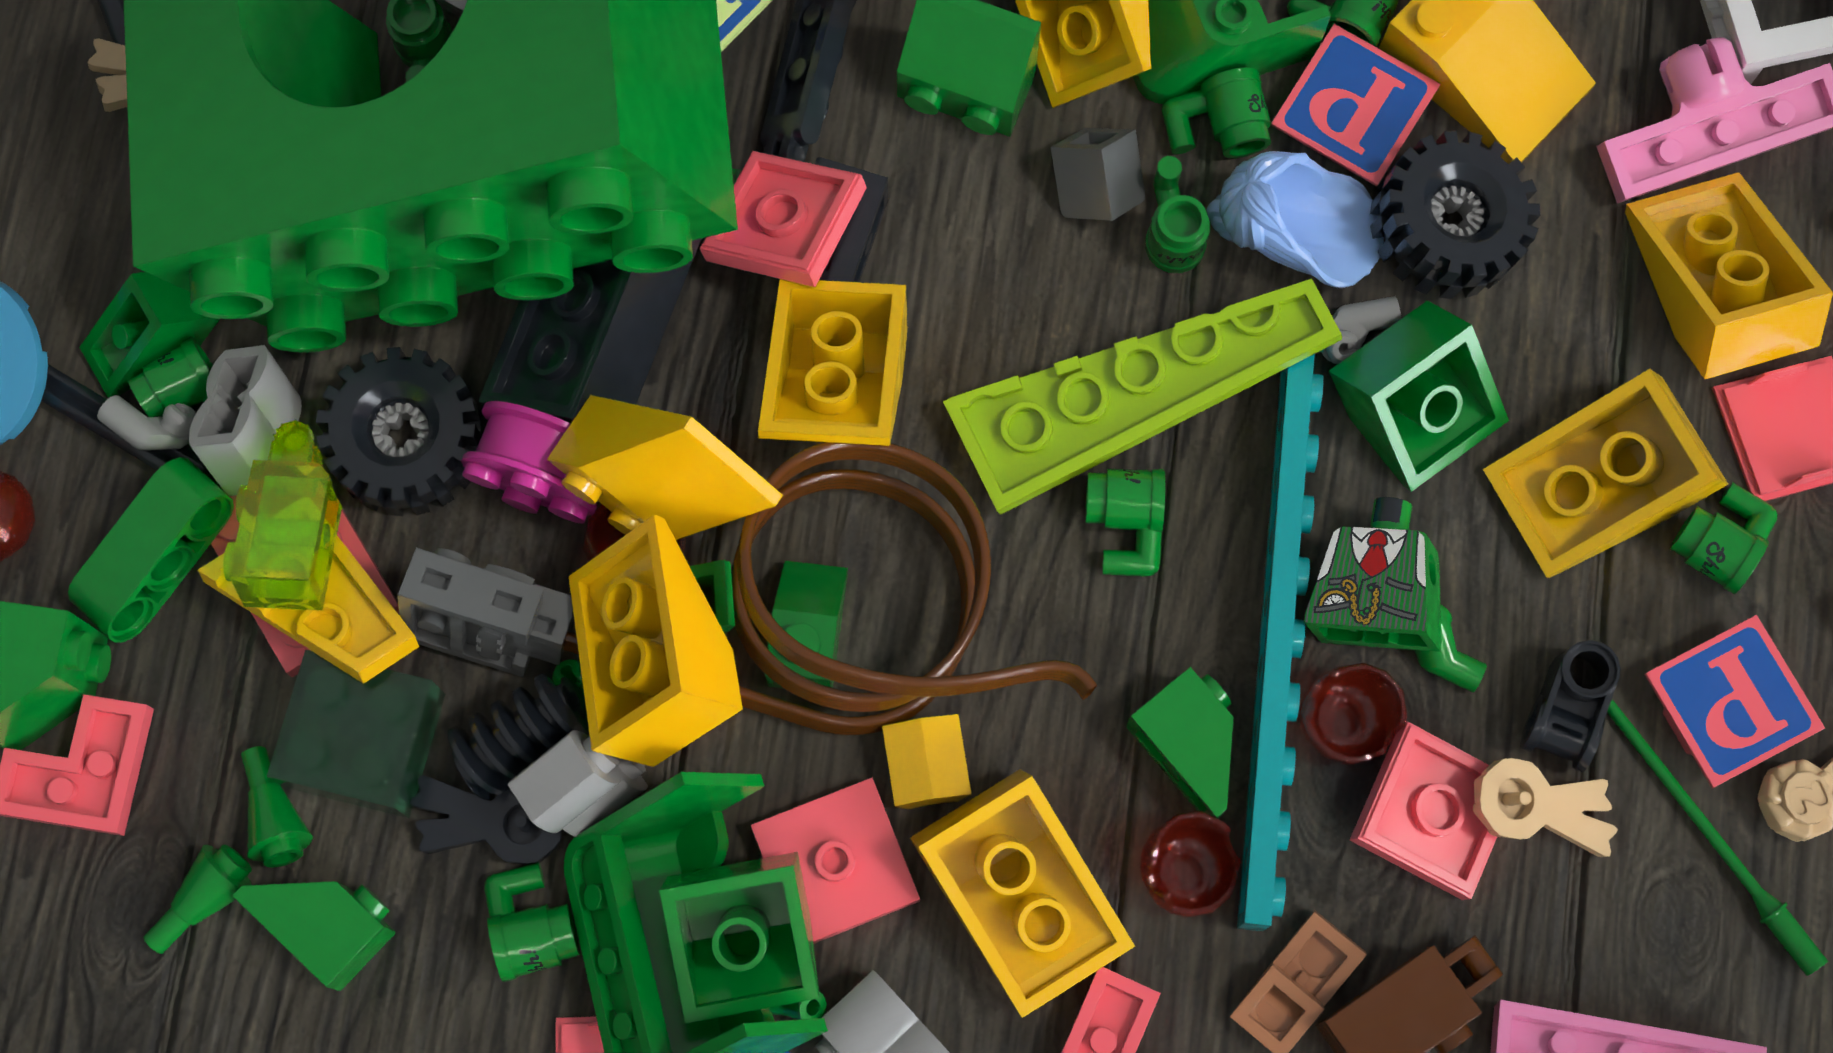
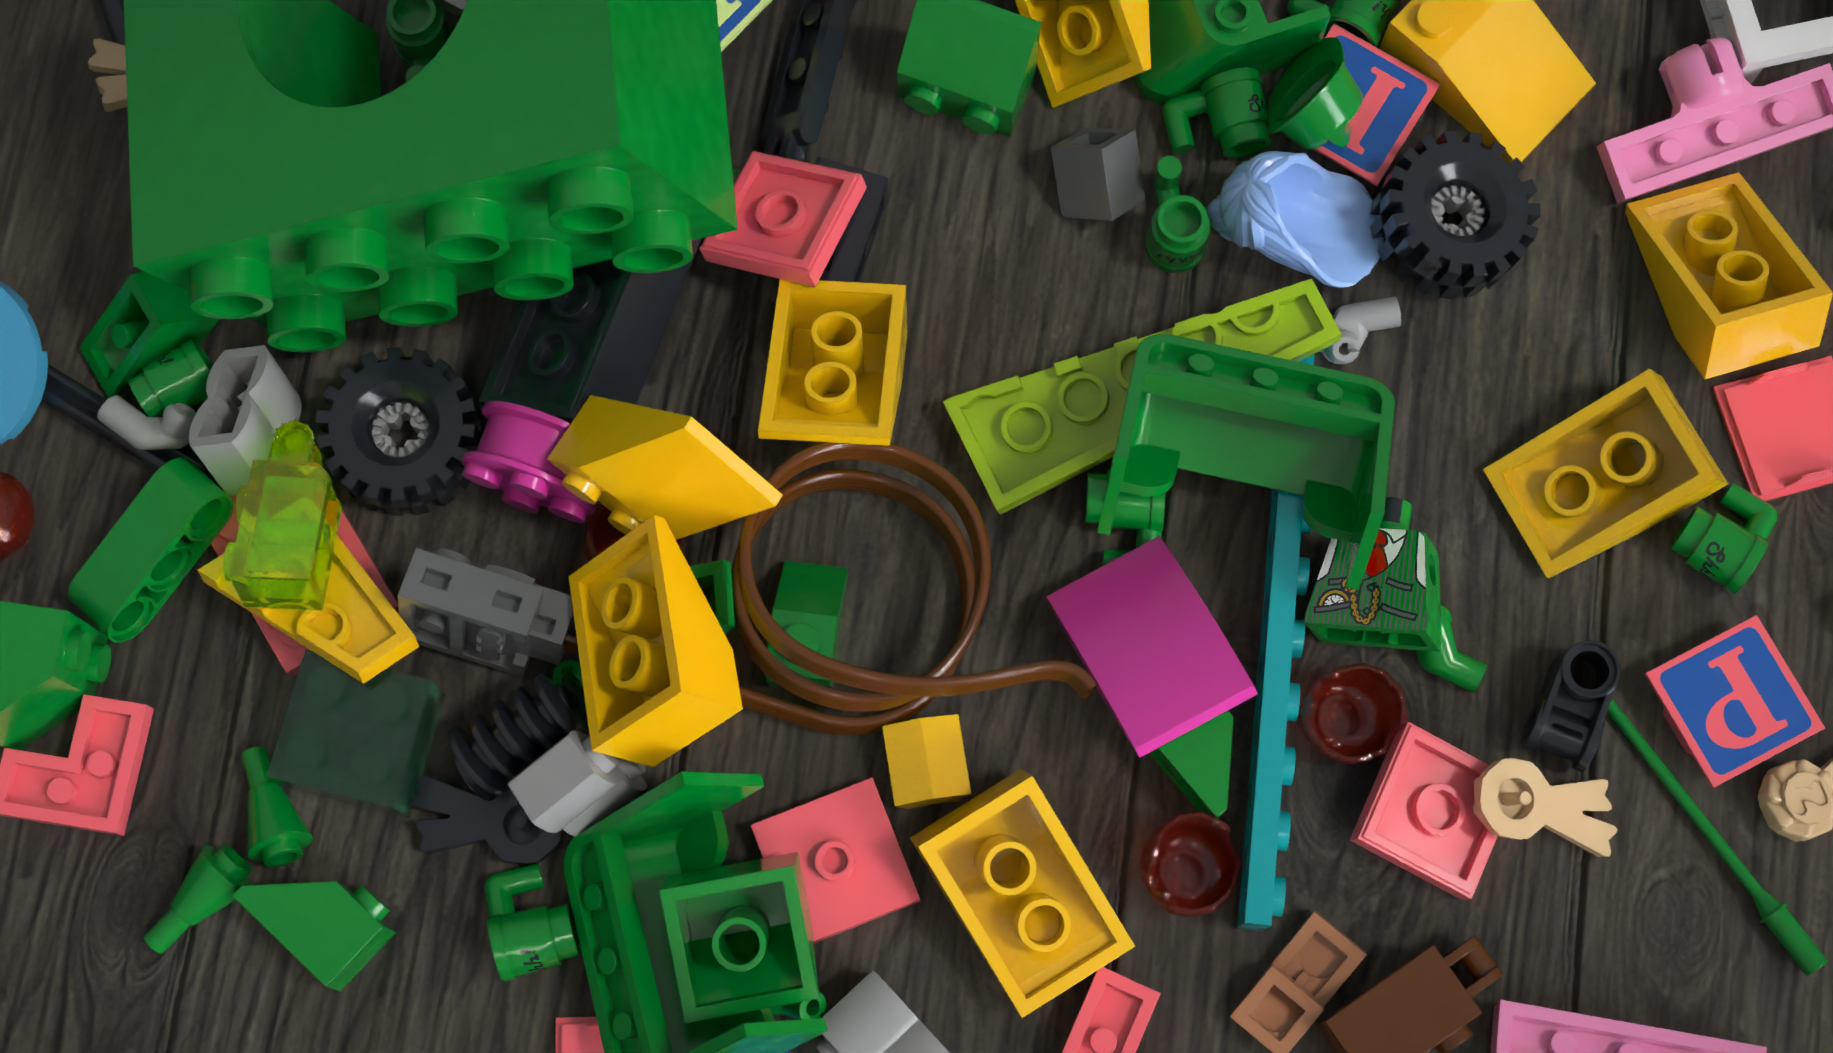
(1151, 646): none -> dark pink slope
(1259, 426): none -> green windscreen
(1315, 98): none -> green piece
(1421, 393): green slope -> none

